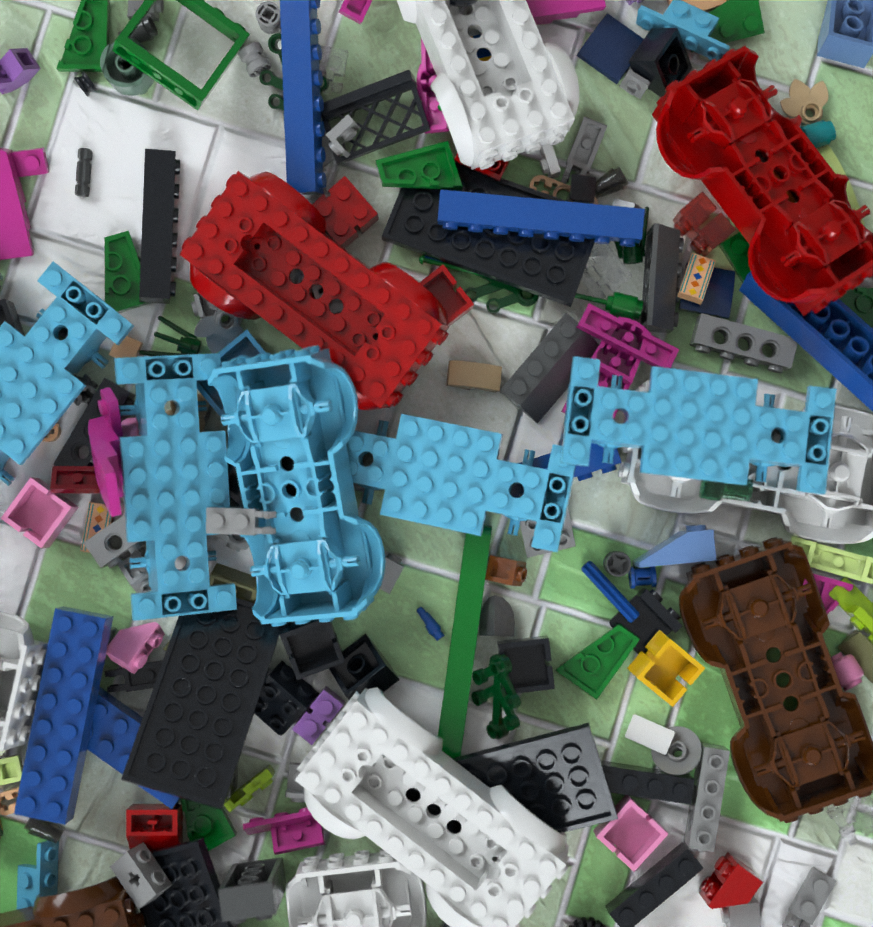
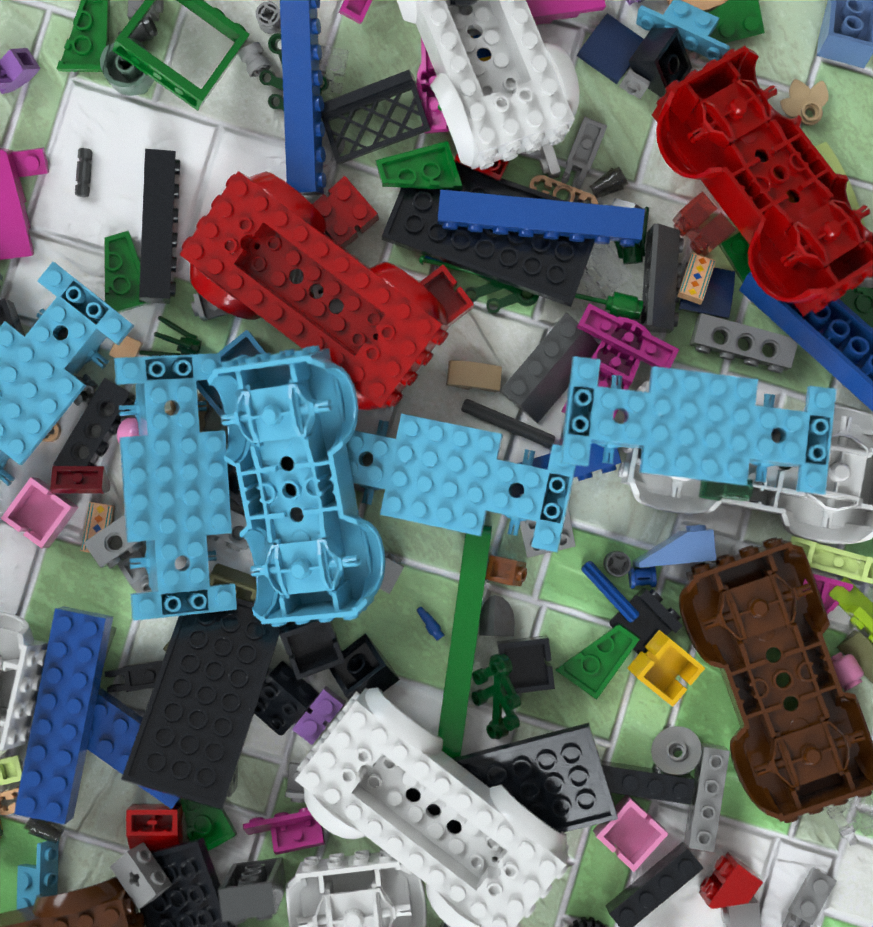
(85, 83): black bush -> none
(106, 453): dark pink slope -> none
(134, 644): bright pink slope -> none
(218, 332): light grey plate -> none
(237, 521): light grey hinge -> none
(244, 793): lime wing -> none
(341, 133): light grey bracket -> none
(508, 423): none -> dark grey axle
(582, 188): black slope -> none
(649, 734): white sticker -> none
(820, 133): teal brick -> none

